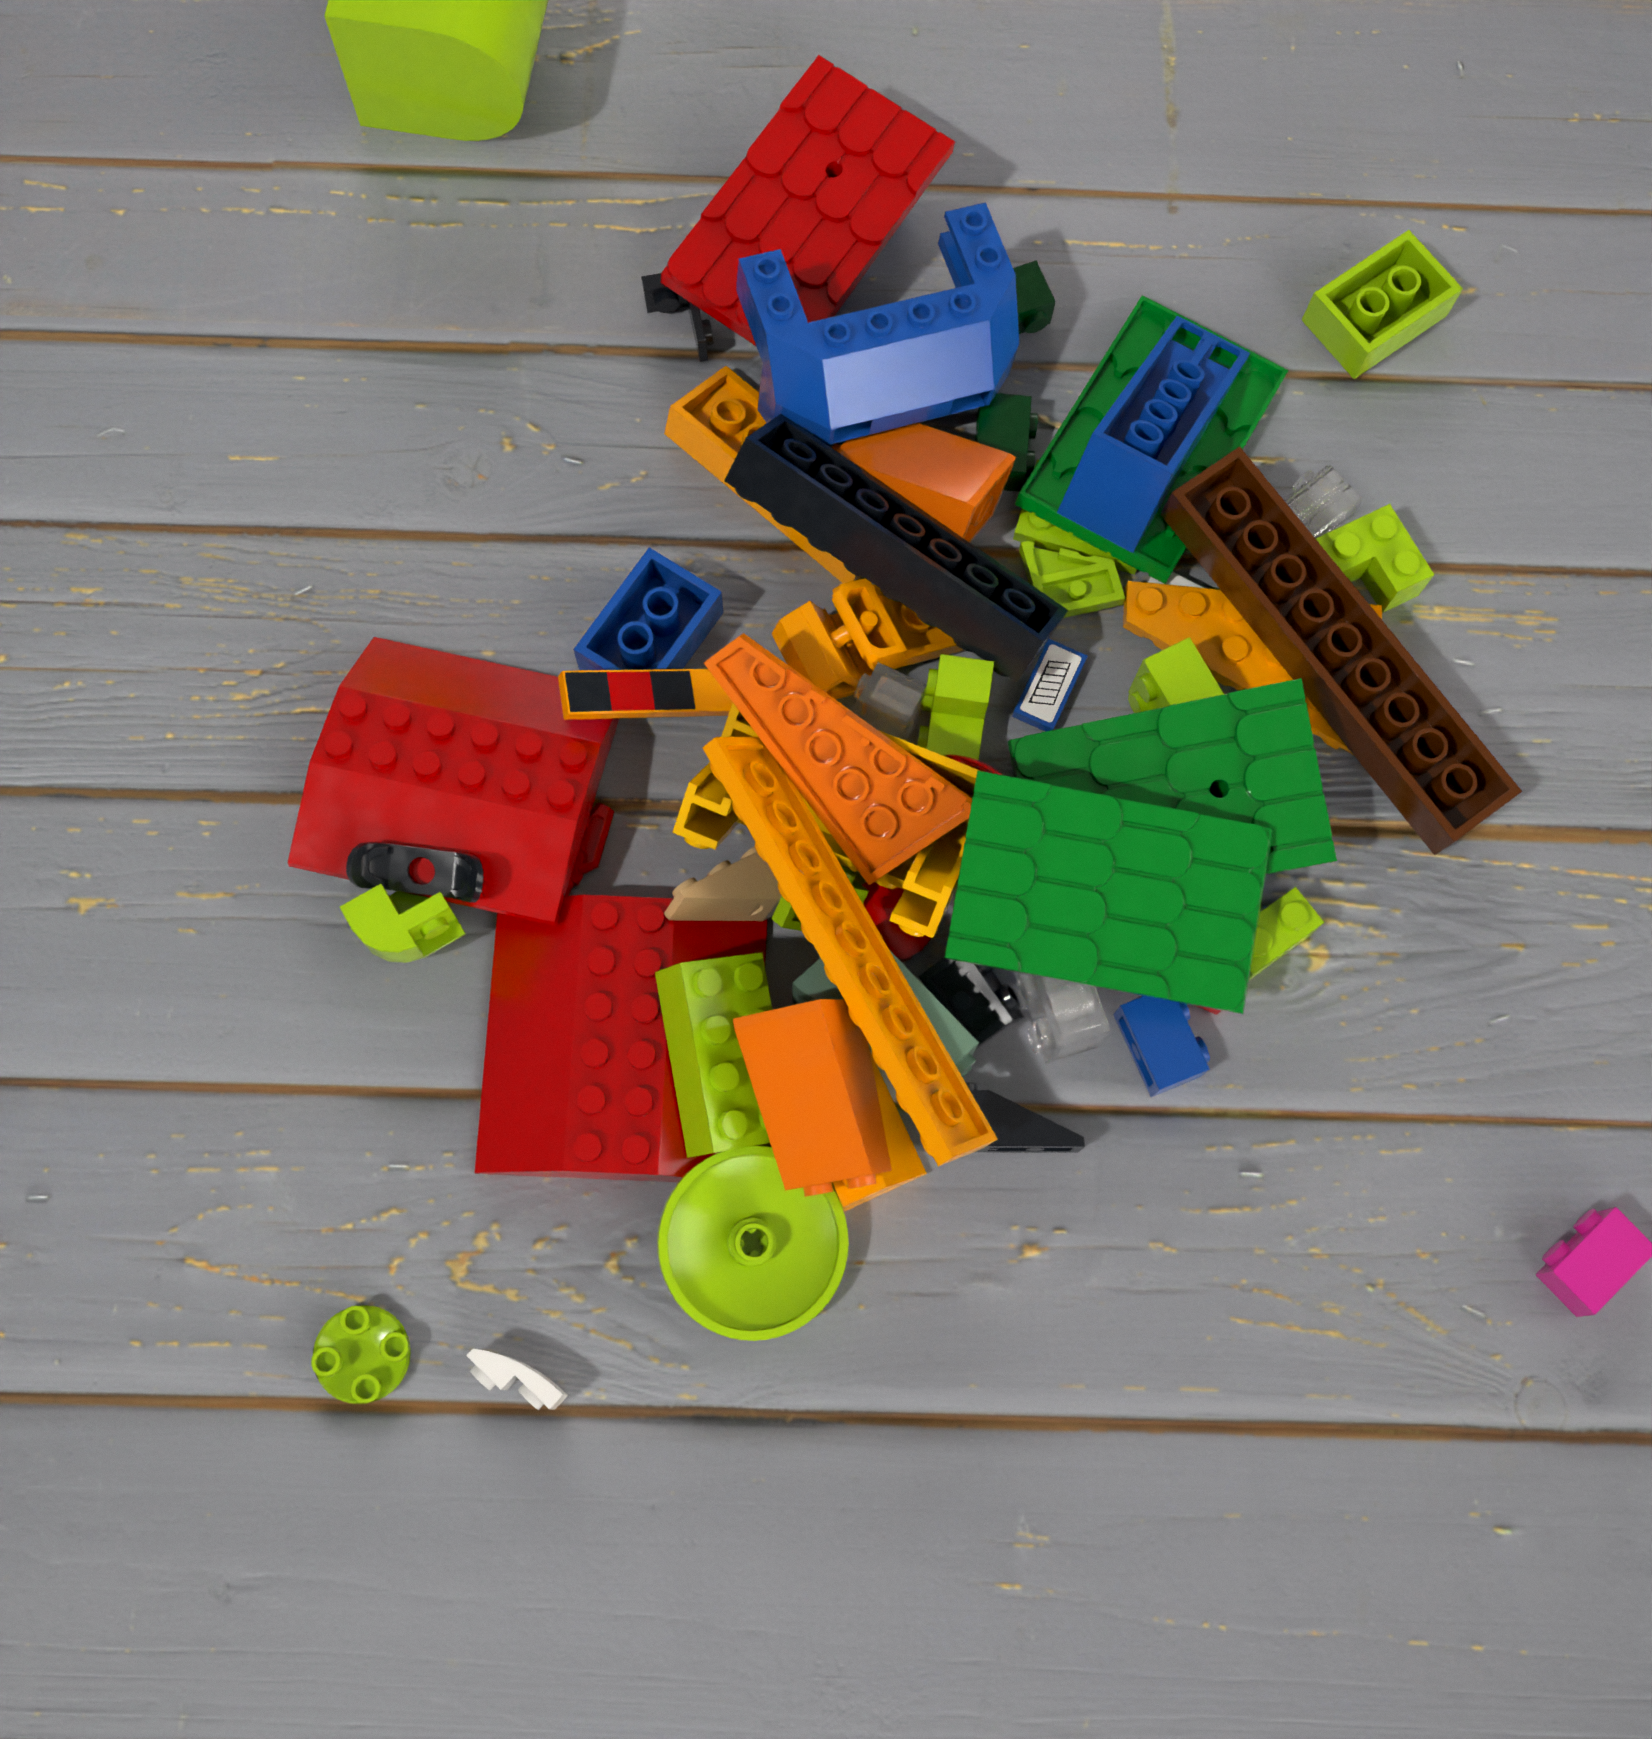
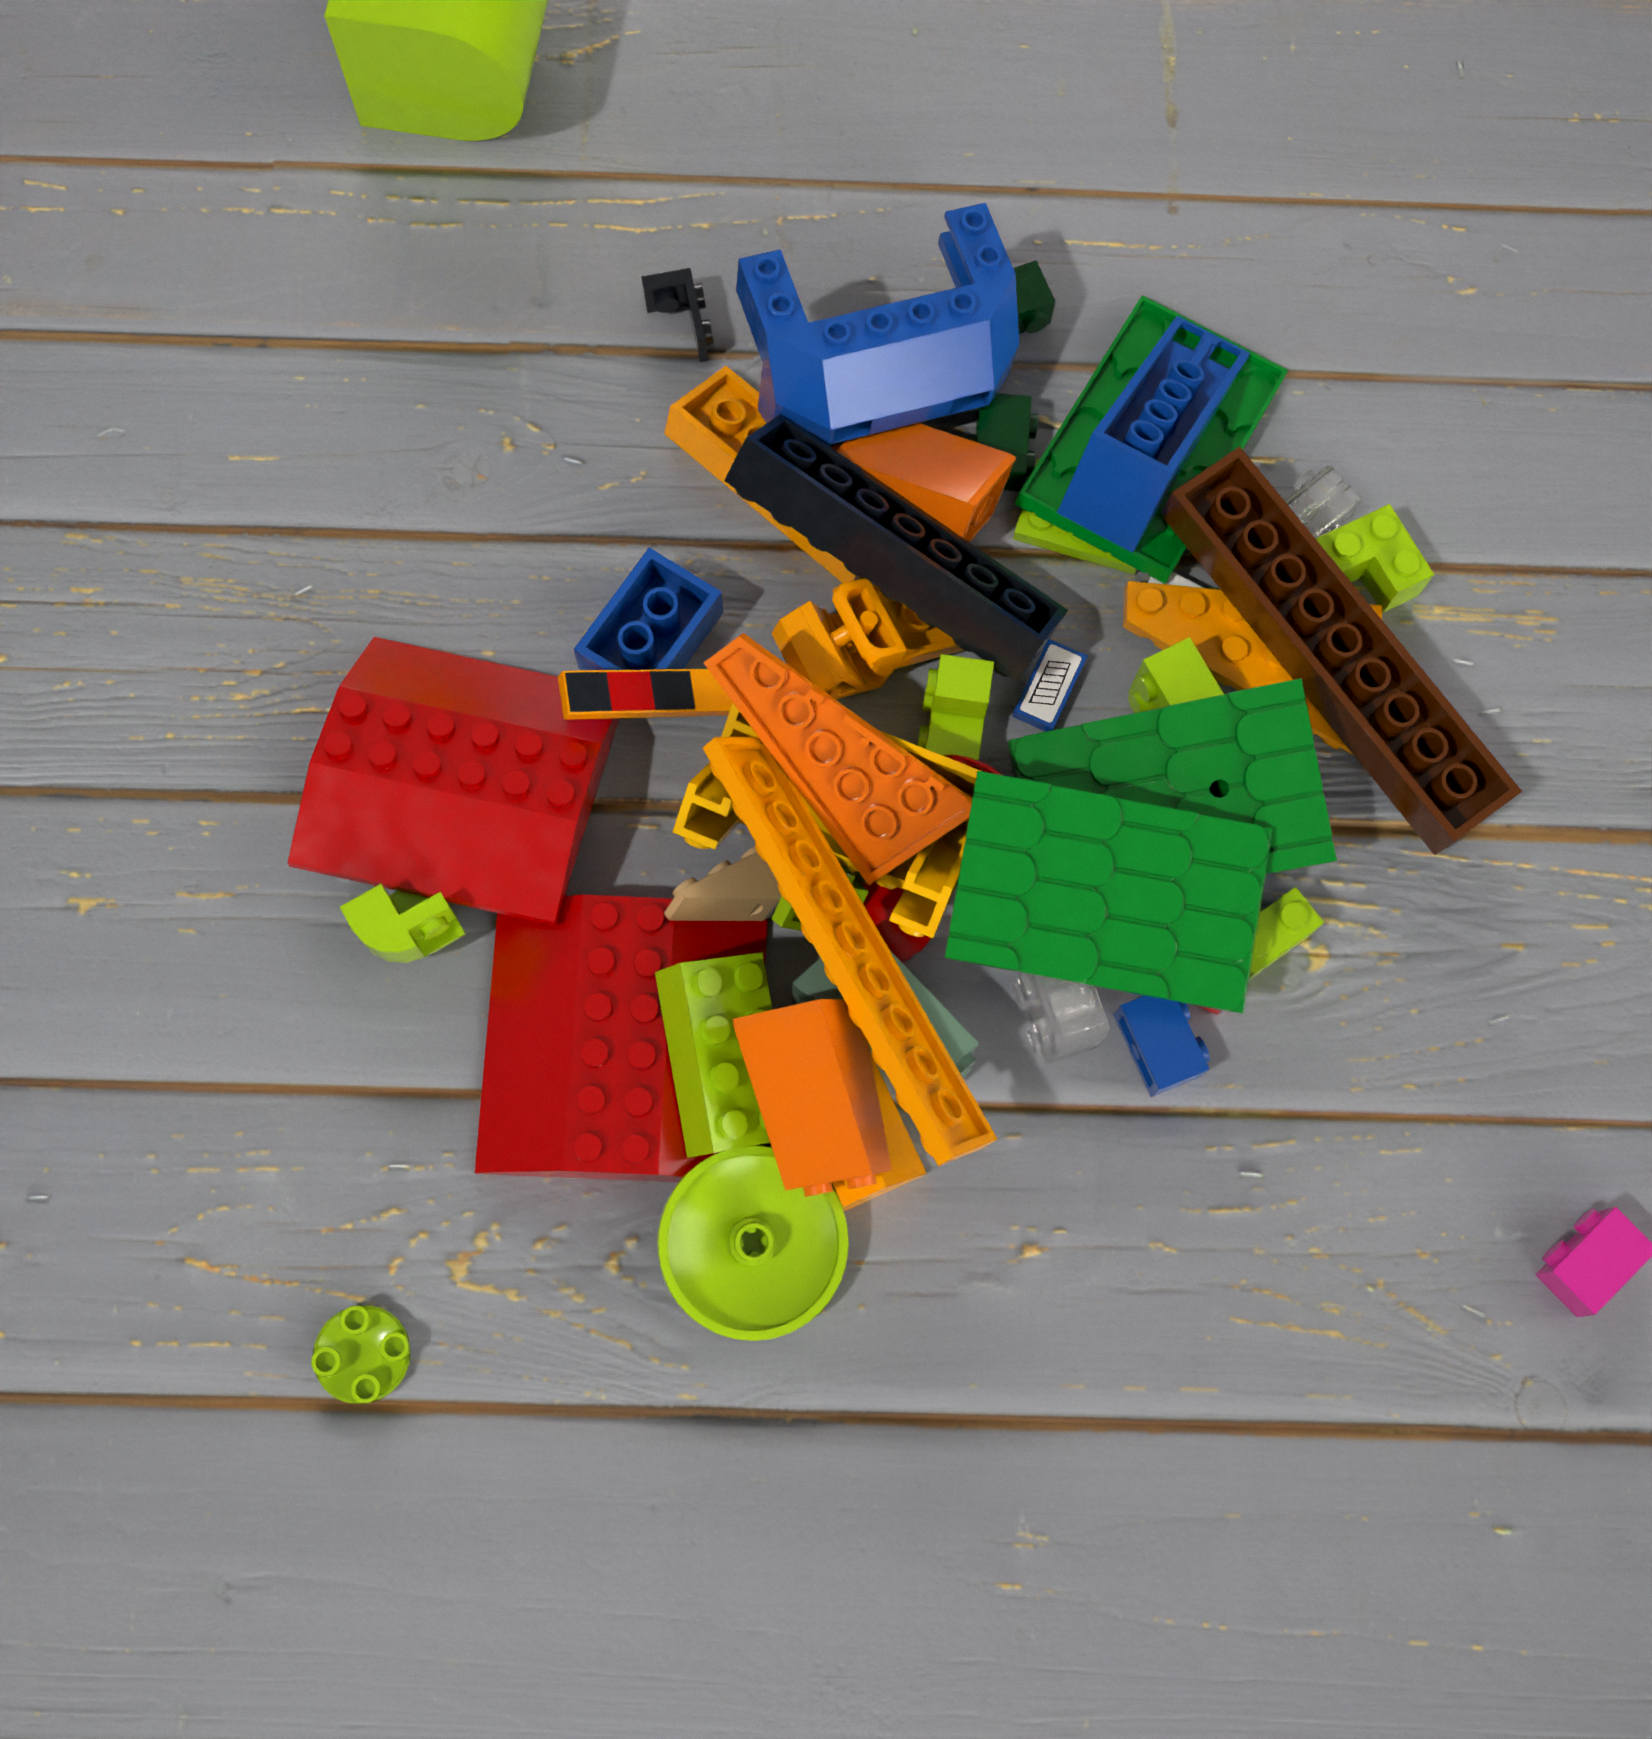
(376, 863): black piece -> none
(504, 1371): white slope -> none
(592, 844): red piece -> none
(820, 185): red piece -> none
(890, 701): clear brick -> none
(973, 997): black bracket -> none
(1022, 1129): black slope -> none
(1072, 579): lime wing -> none
(1381, 304): lime brick -> none

